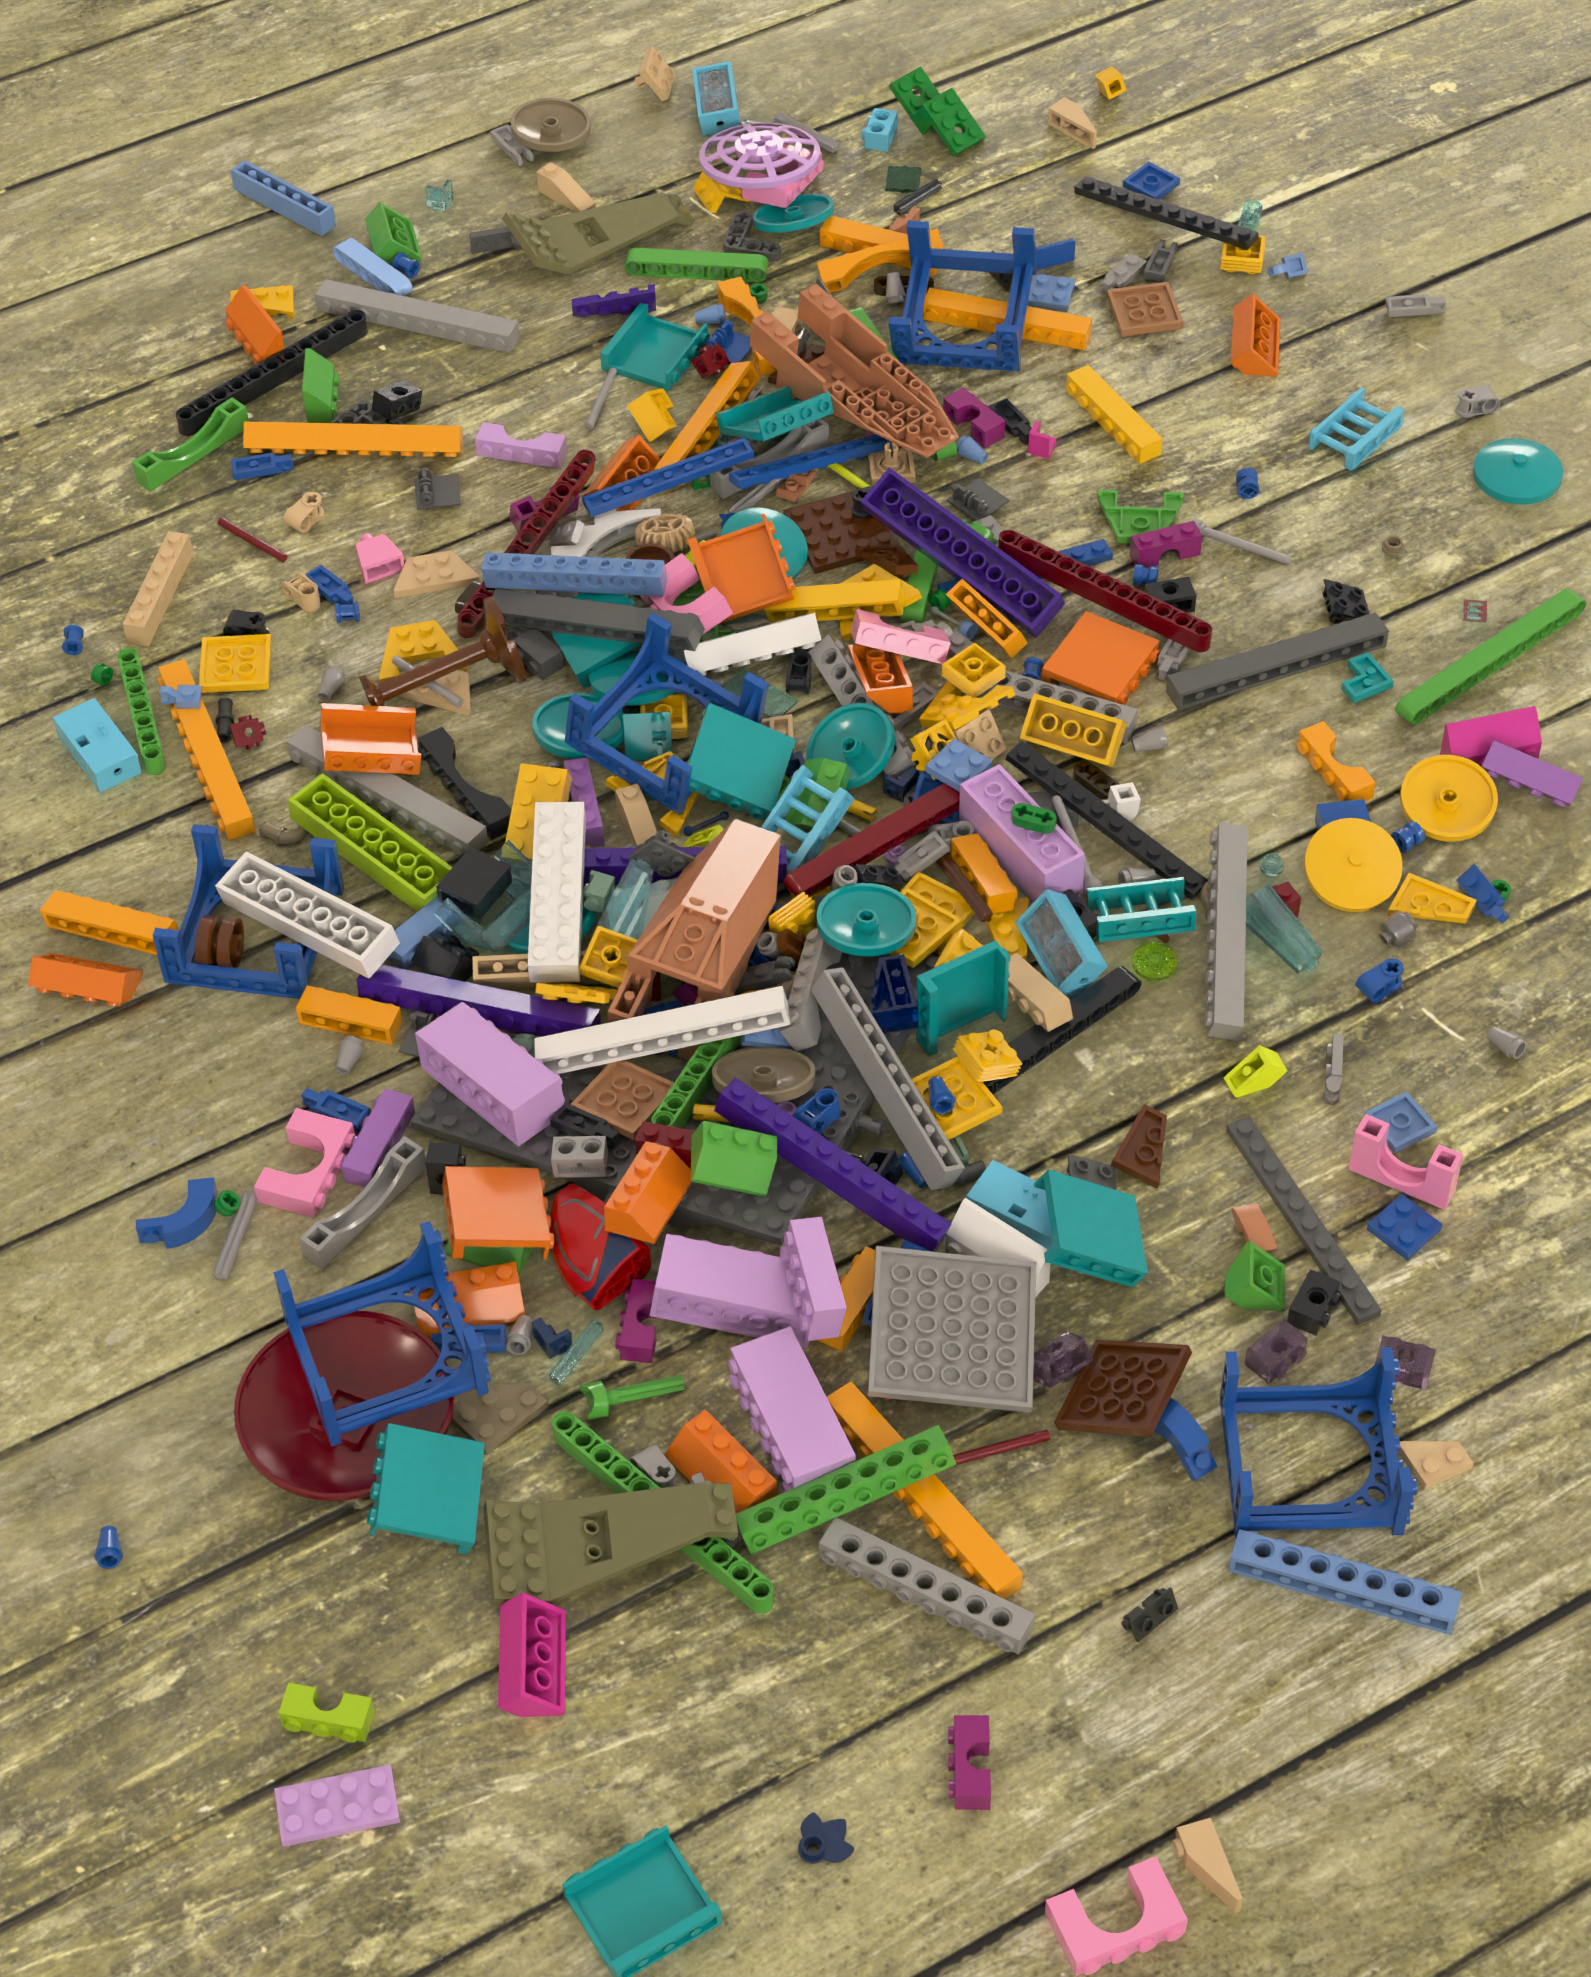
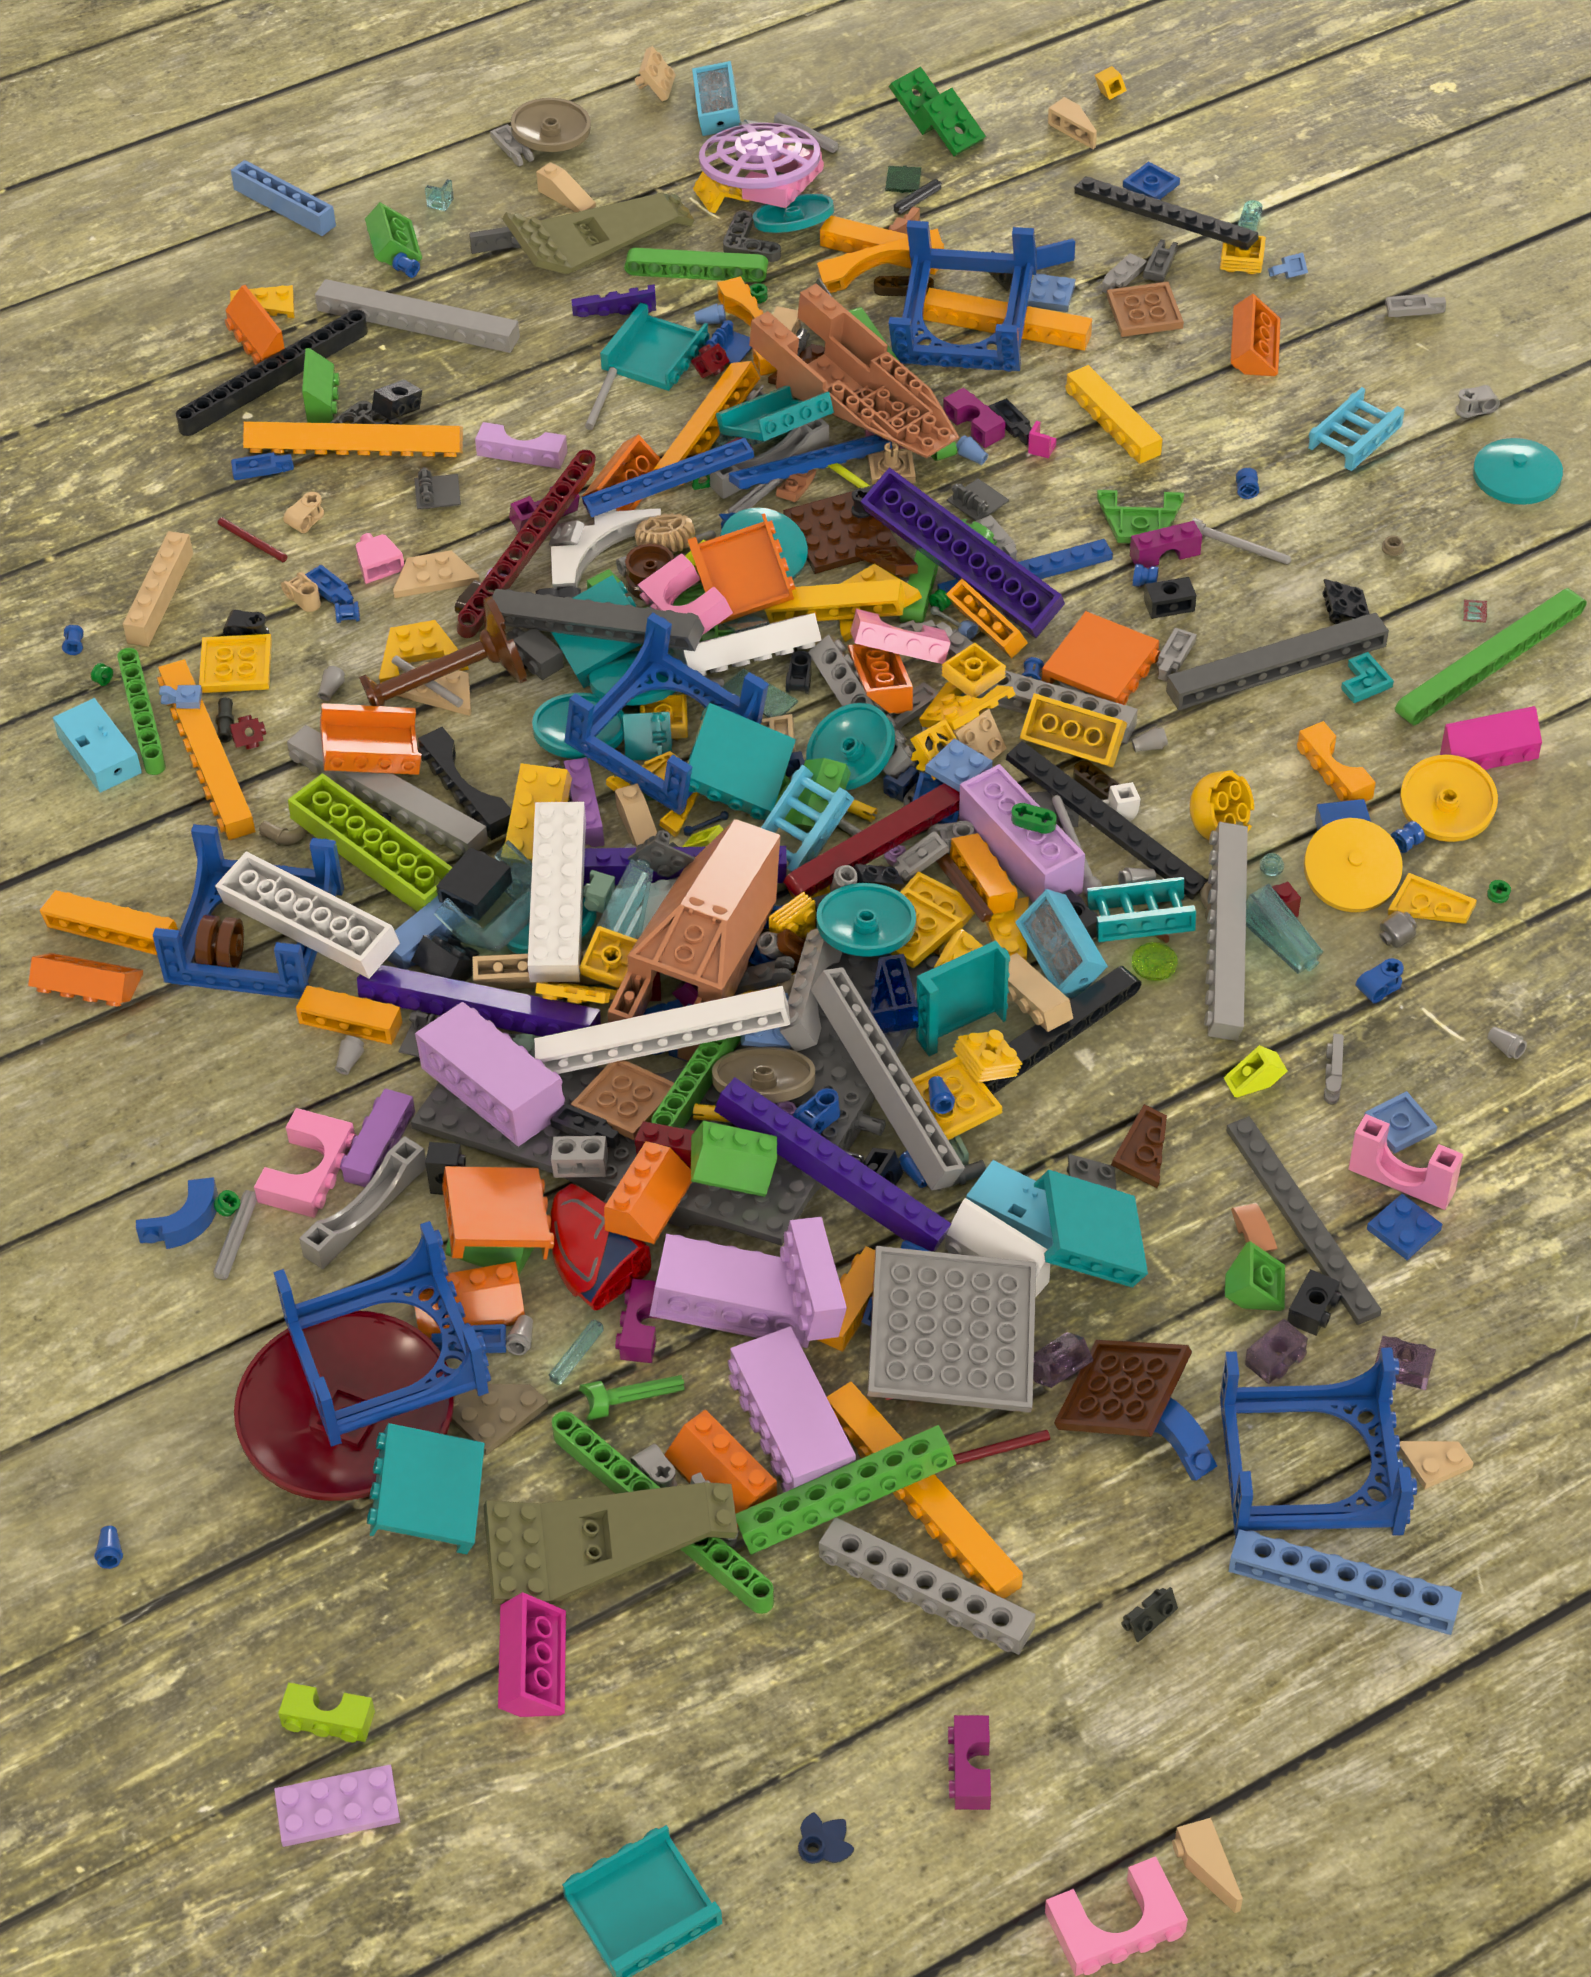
(158, 467): bright green arch -> none
(336, 1106): blue hinge -> none
(371, 268): light blue beam -> none
(548, 1340): dark blue bracket -> none
(574, 574): medium blue brick -> none
(652, 413): yellow panel -> none
(880, 129): medium azure brick -> none
(894, 289): light grey cone -> none
(1107, 591): dark red beam -> none
(1220, 798): none -> yellow cylinder
(1487, 896): blue hinge -> none
(1531, 773): medium lavender brick -> none

